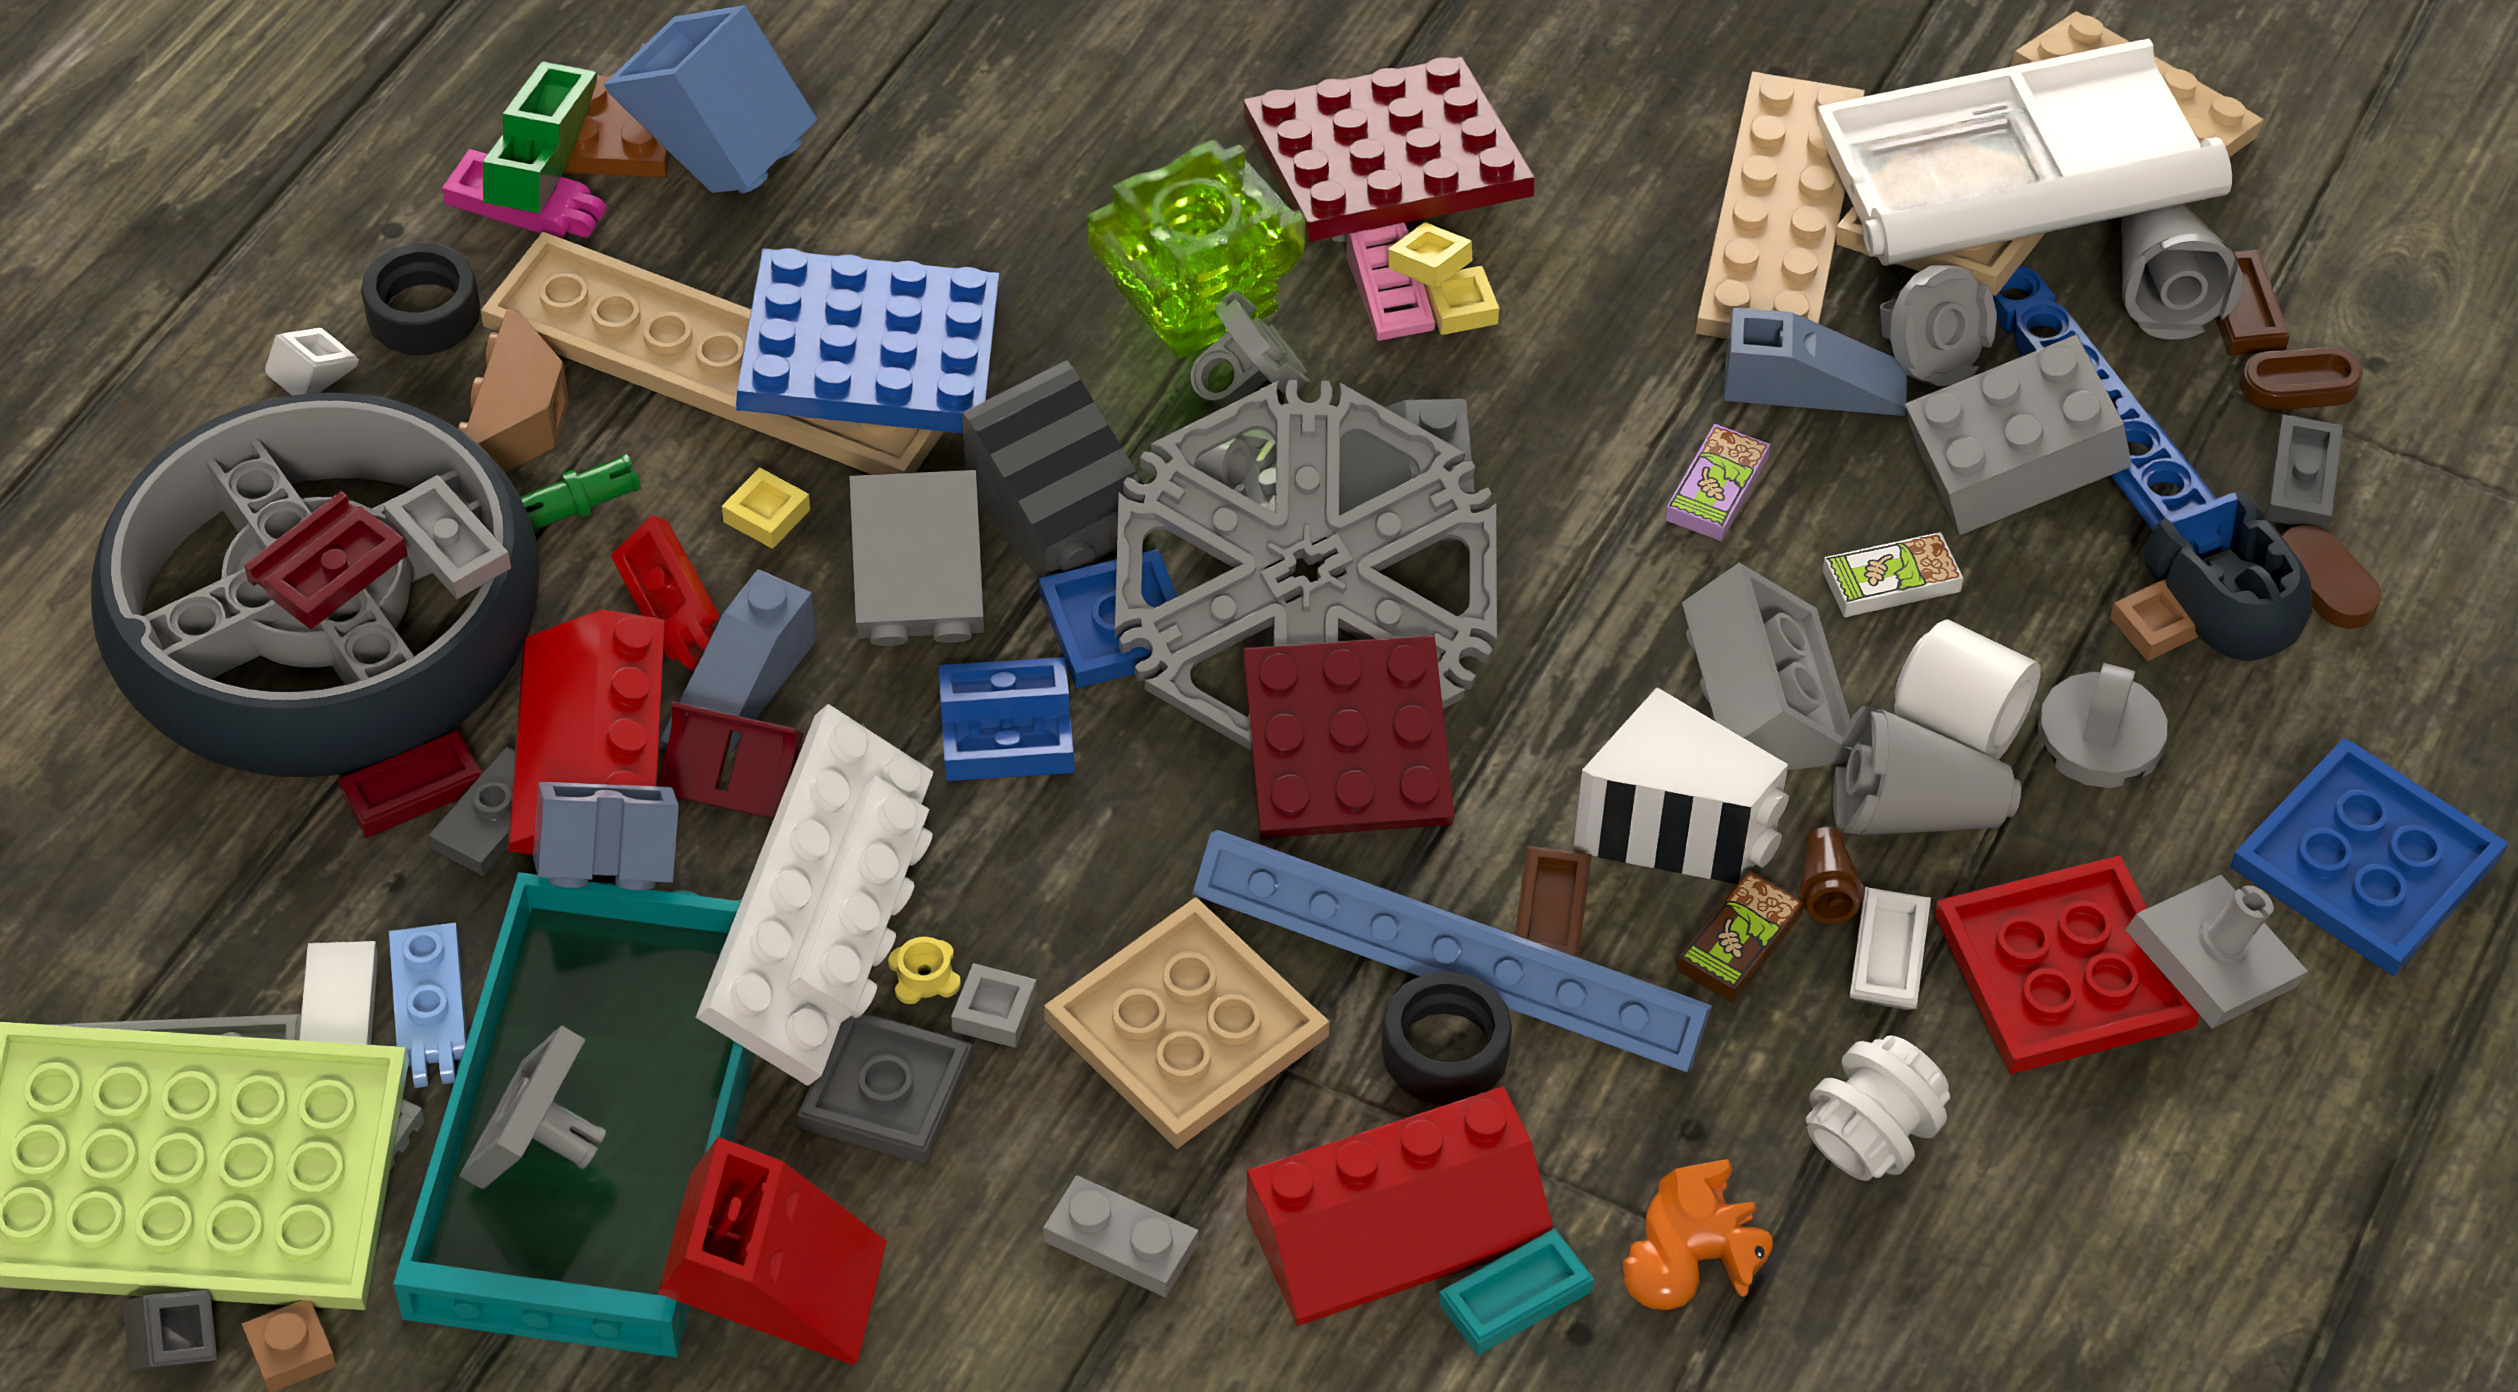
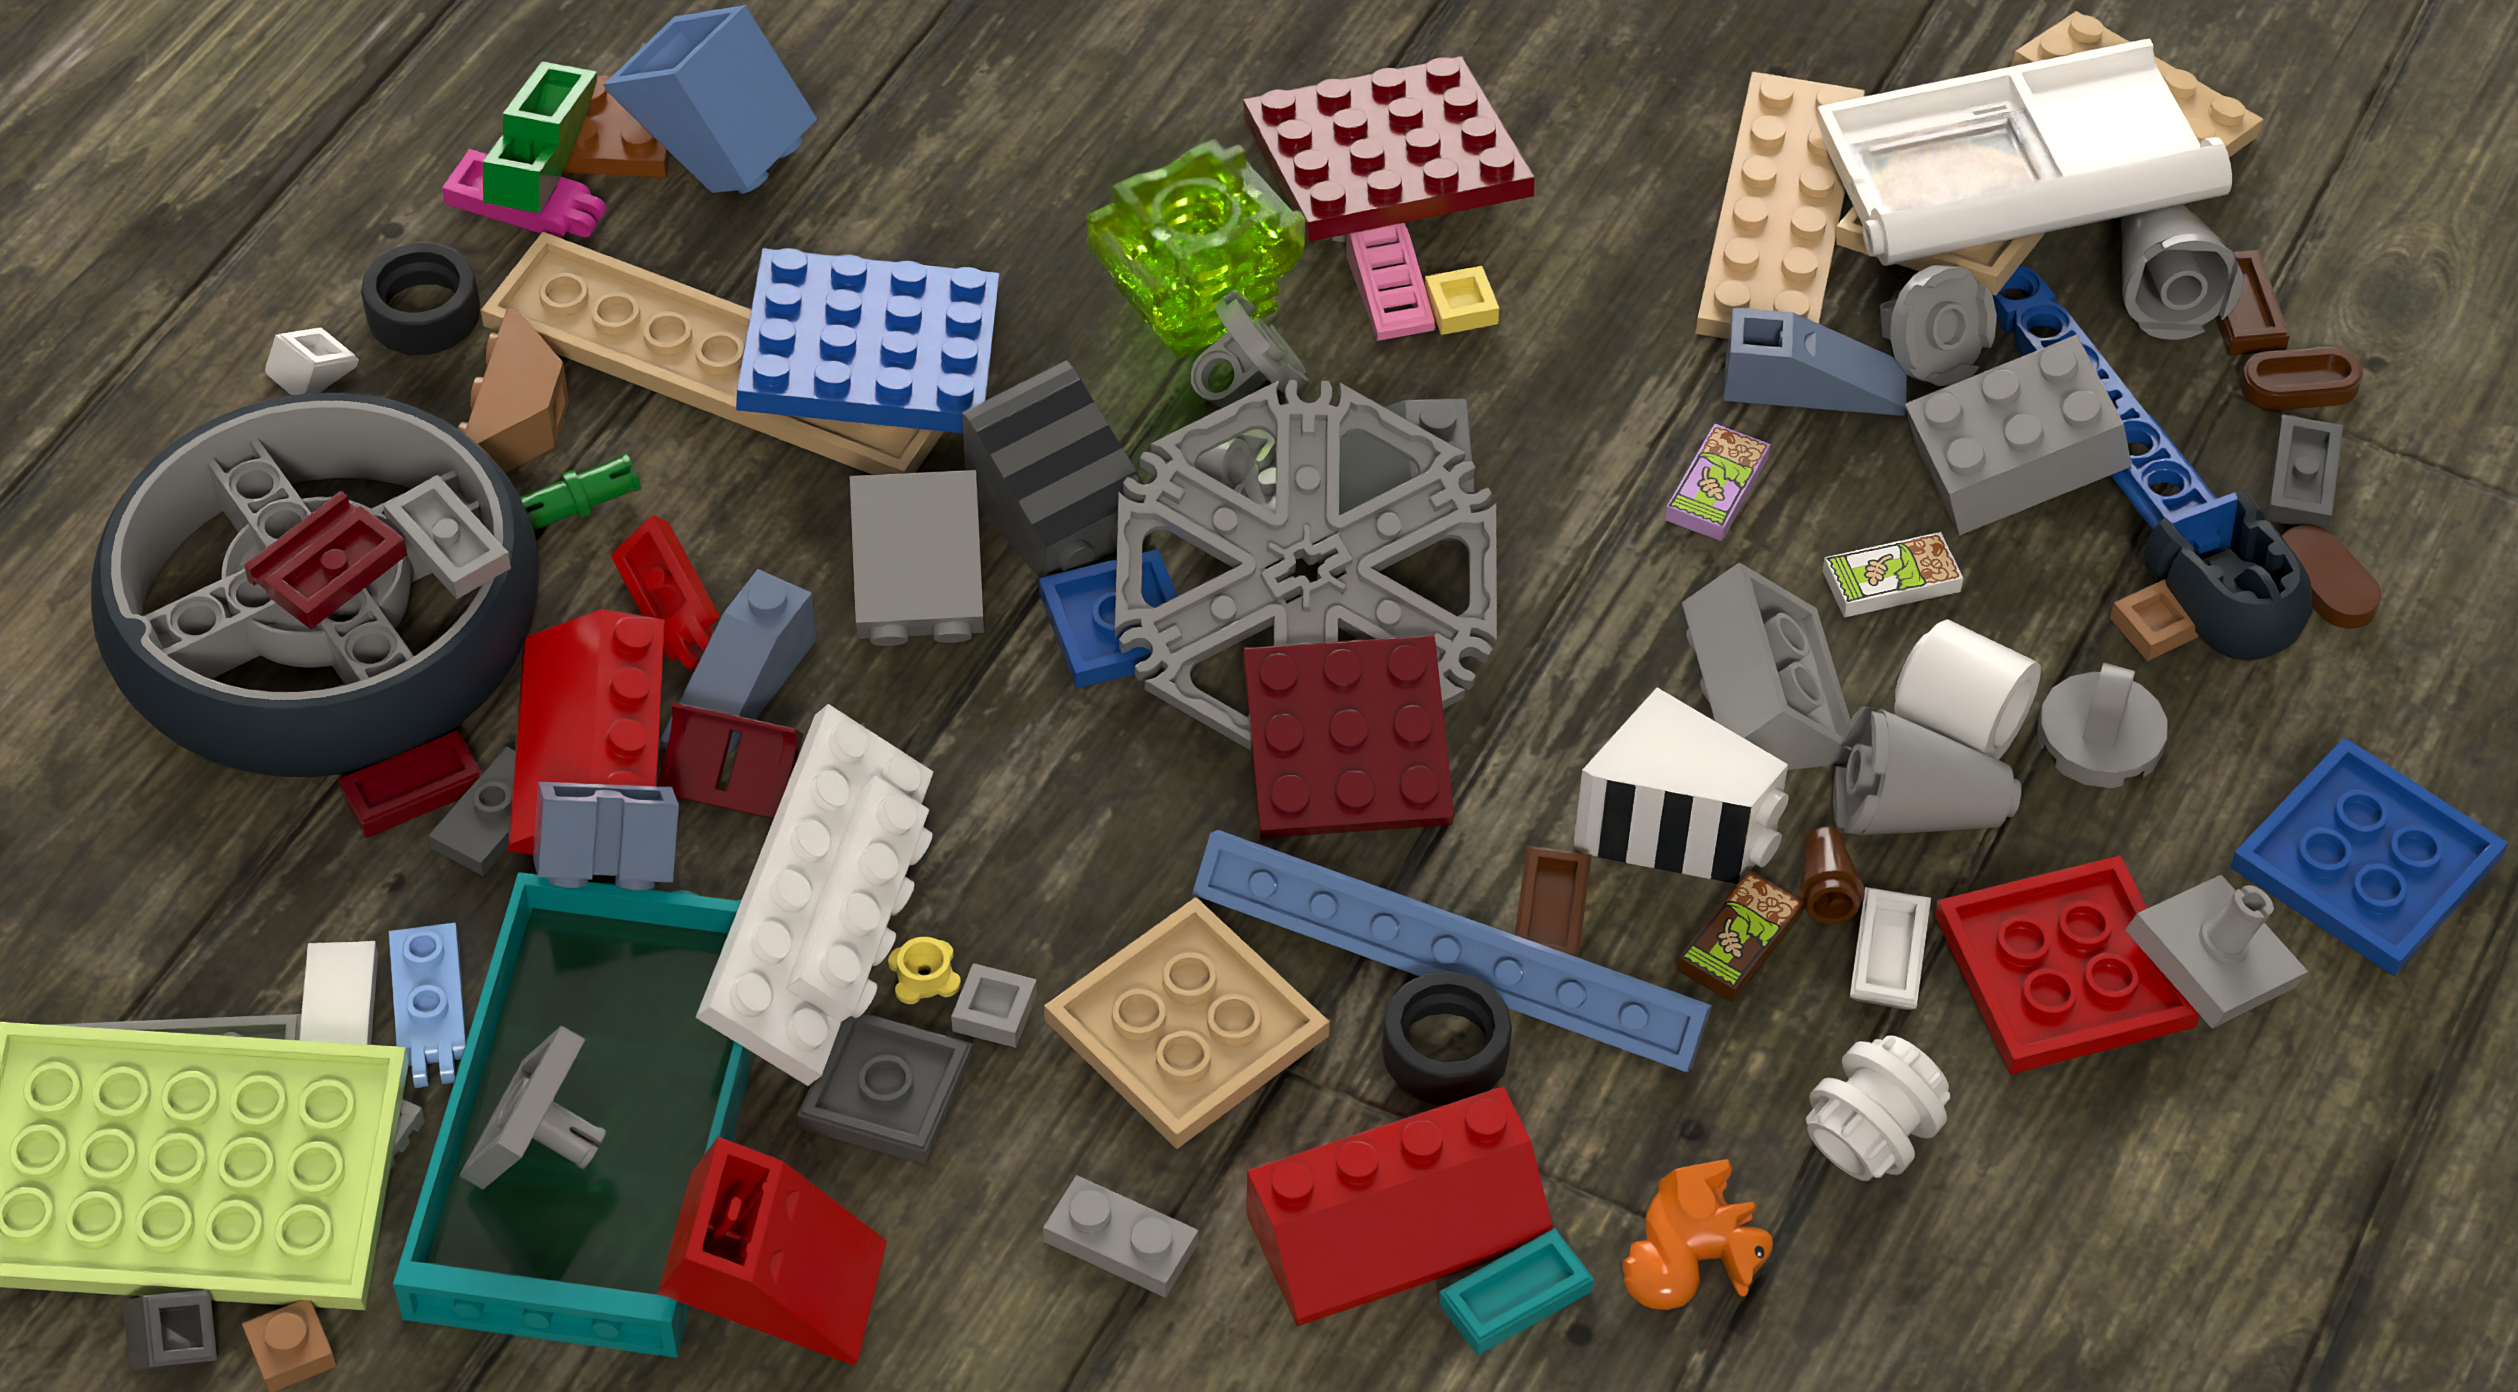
(766, 508): light yellow plate -> none
(1006, 719): blue slope -> none
(1430, 254): light yellow plate -> none

